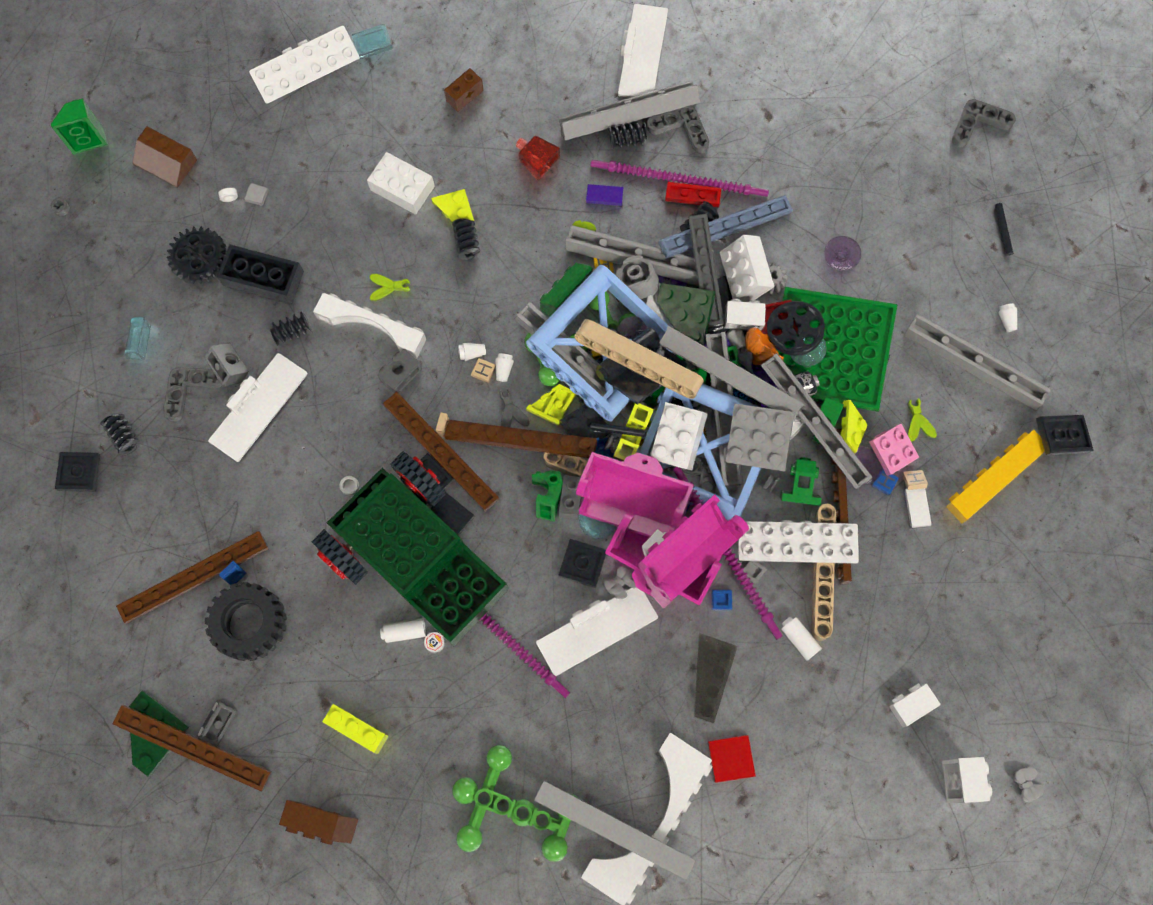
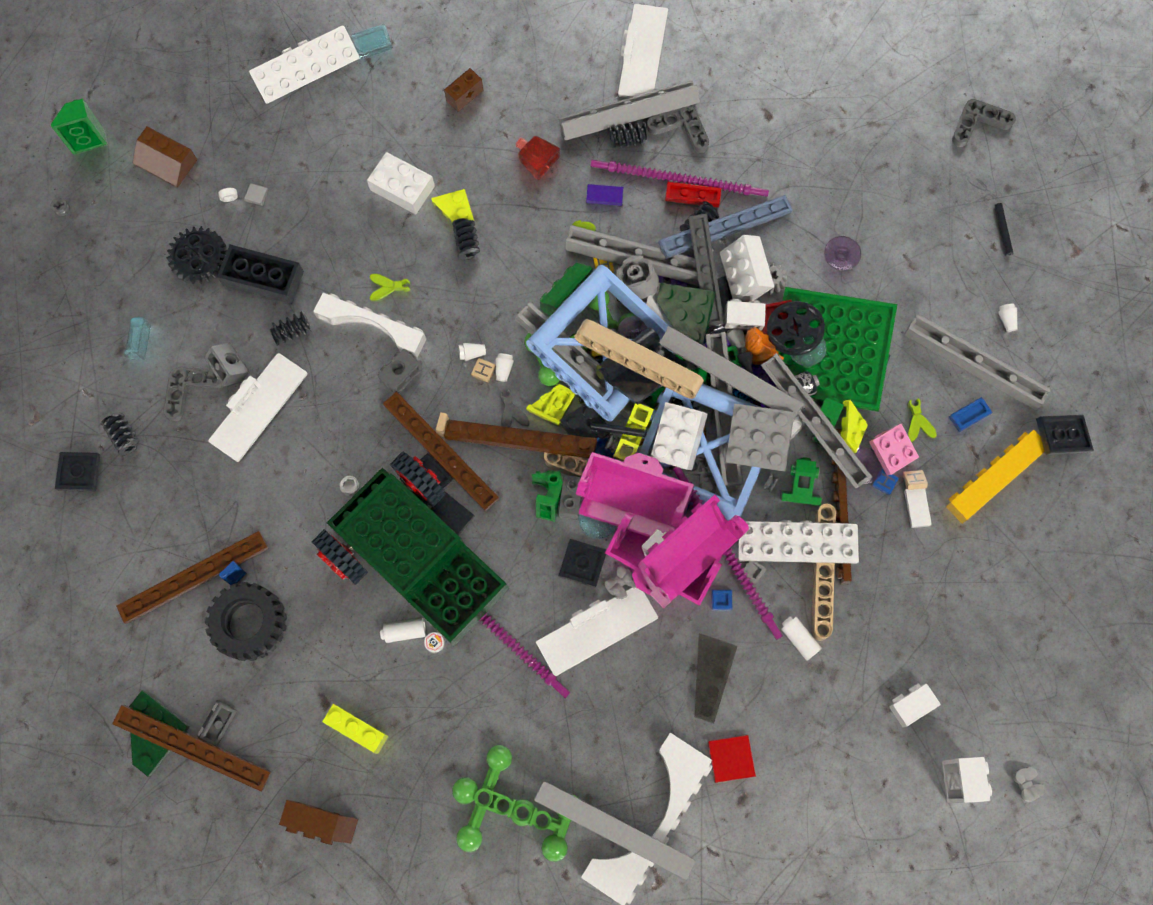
(970, 414): none -> blue tile

